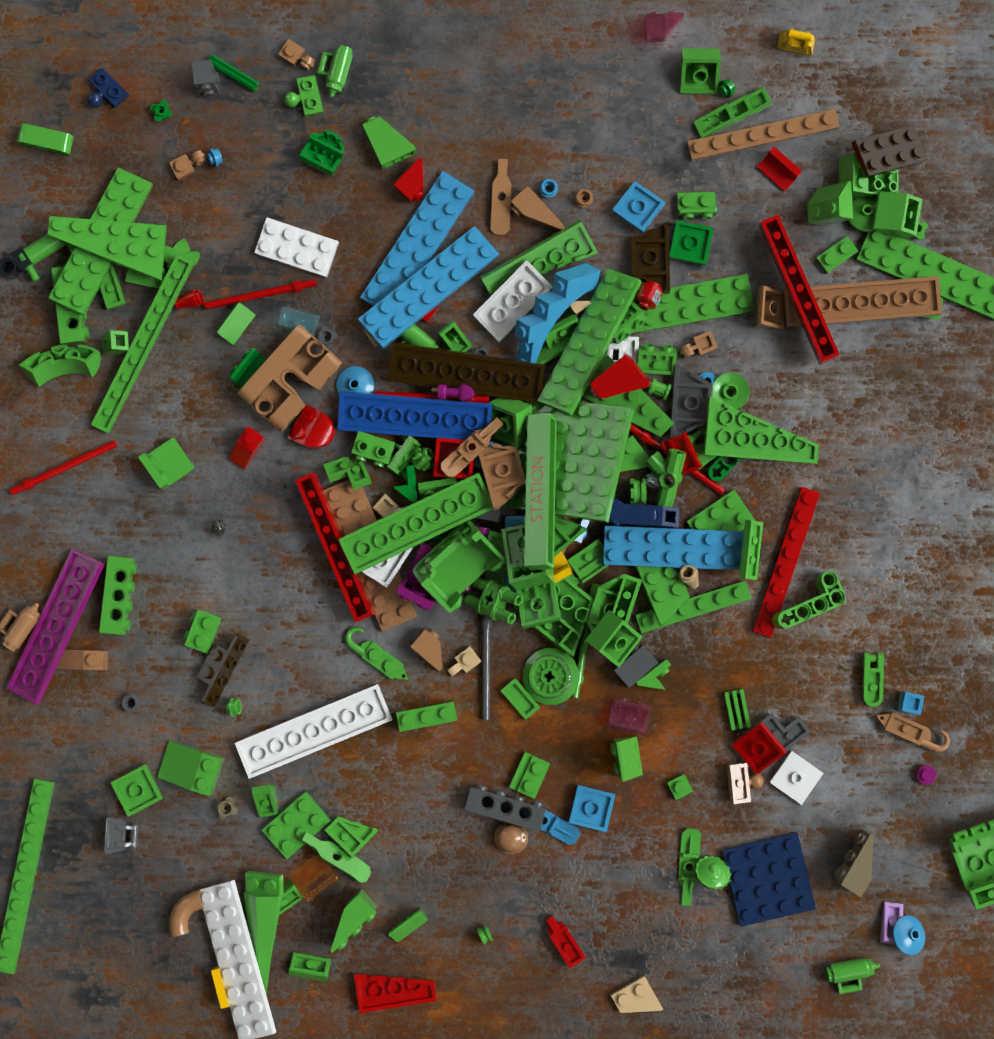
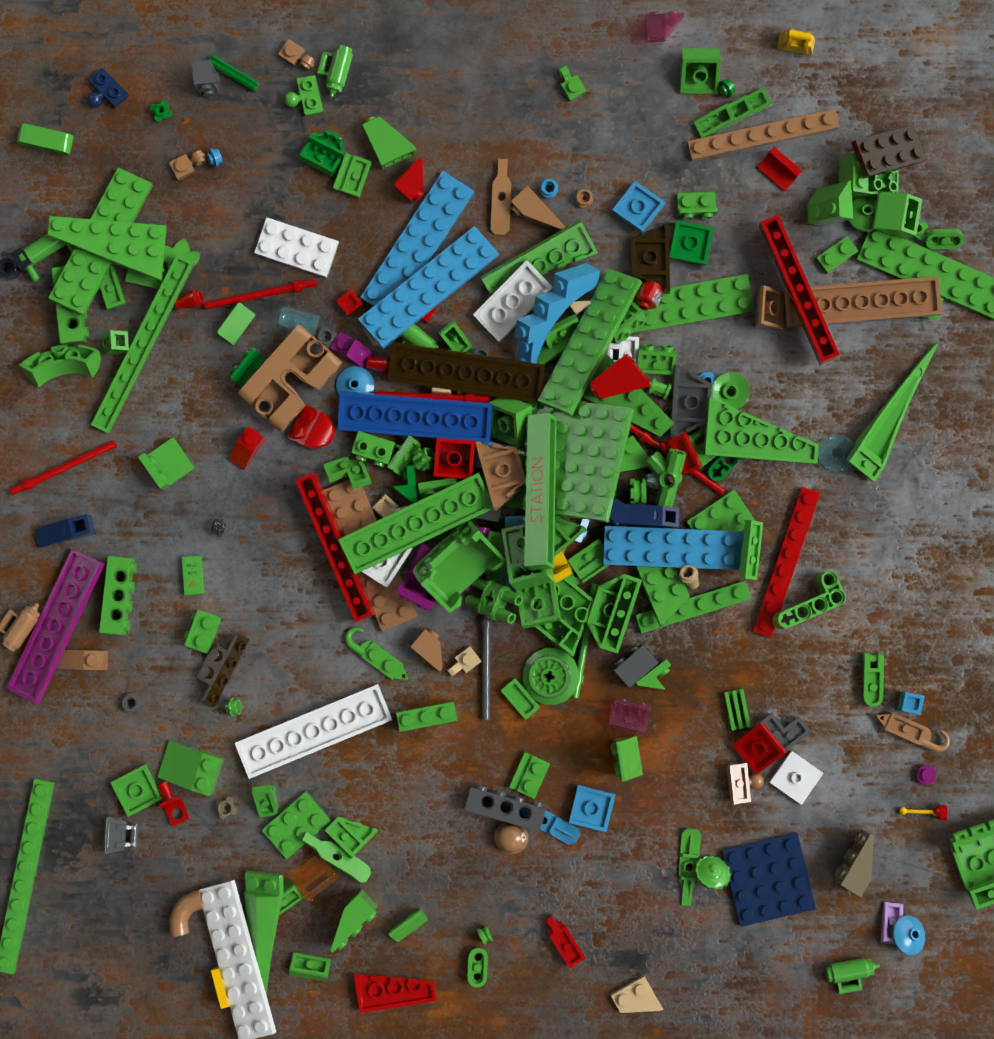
(65, 530): none -> dark blue slope
(171, 803): none -> red bracket
(193, 575): none -> bright green tile
(349, 302): none -> red plate
(351, 349): none -> magenta slope
(352, 175): none -> bright green plate
(379, 364): none -> red cone
(463, 392): magenta leg -> none
(463, 456): medium nougat piece -> none
(477, 966): none -> bright green plate
(572, 85): none -> bright green plate
(613, 638): bright green slope -> none
(679, 786): bright green plate -> none
(702, 343): medium nougat plate -> none
(825, 452): none -> clear light blue plate
(876, 441): none -> bright green plate
(939, 811): none -> hinge
(943, 239): none -> bright green plate

